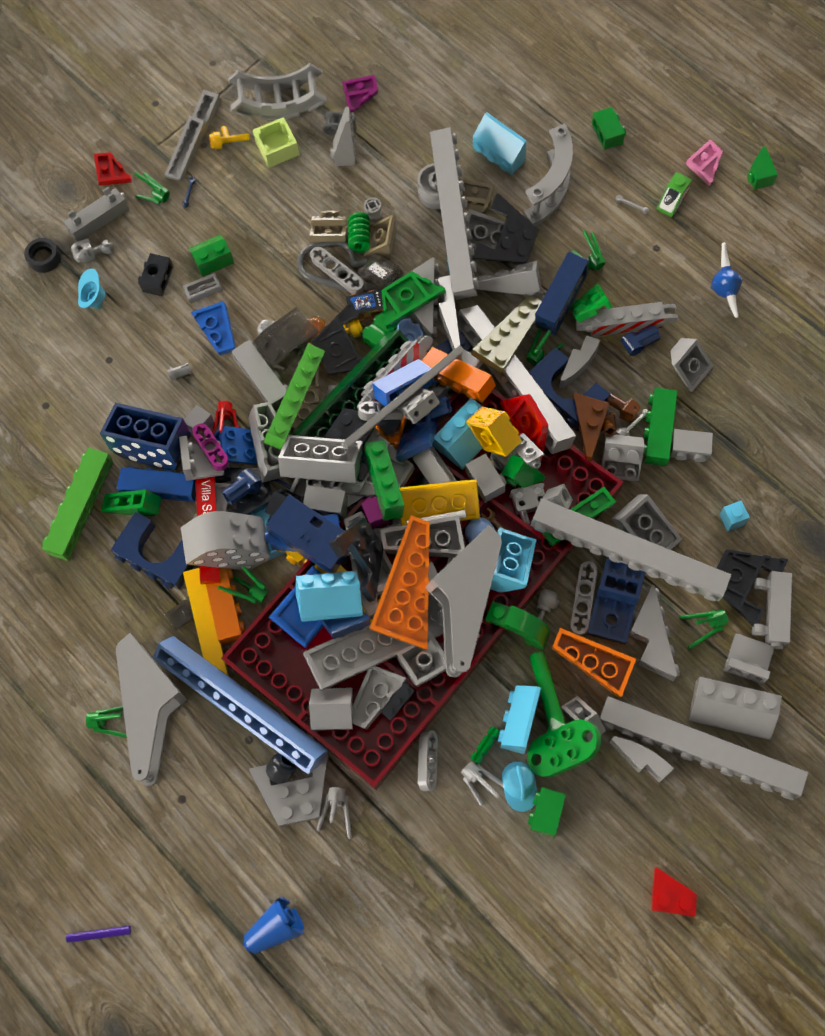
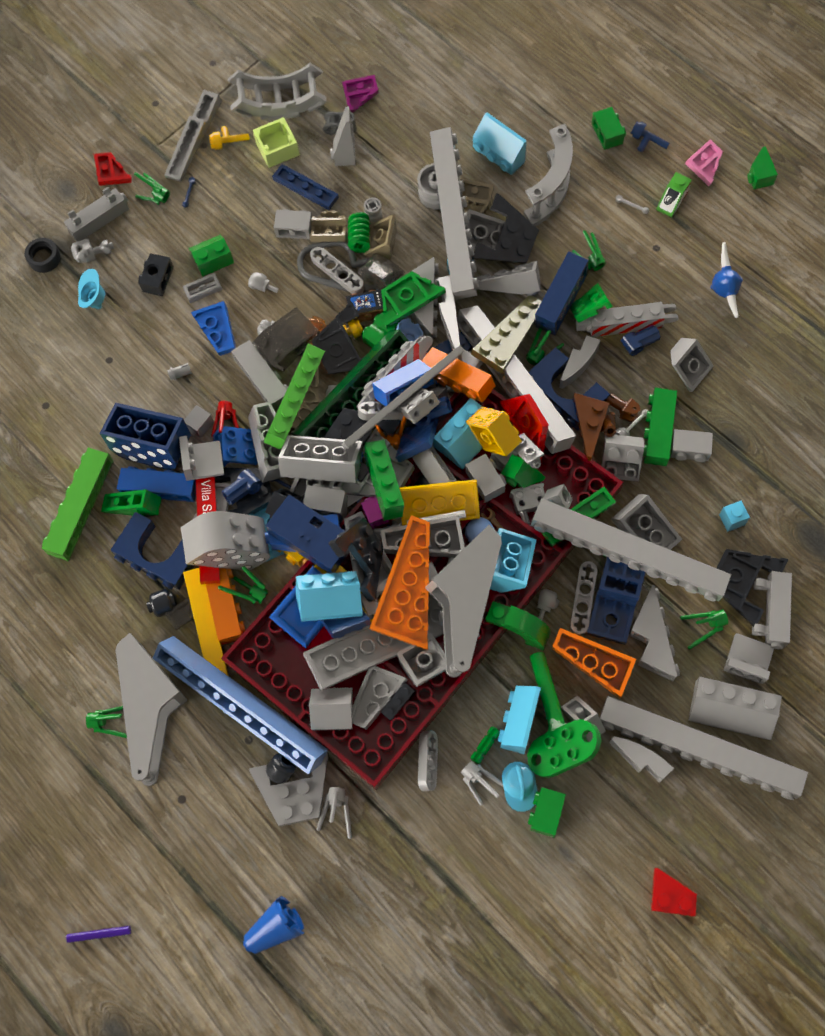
(161, 602): none -> black head
(210, 439): magenta beam -> none
(260, 282): none -> light grey piece
(292, 224): none -> light grey brick
(305, 187): none -> dark blue plate
(639, 130): none -> dark blue piece

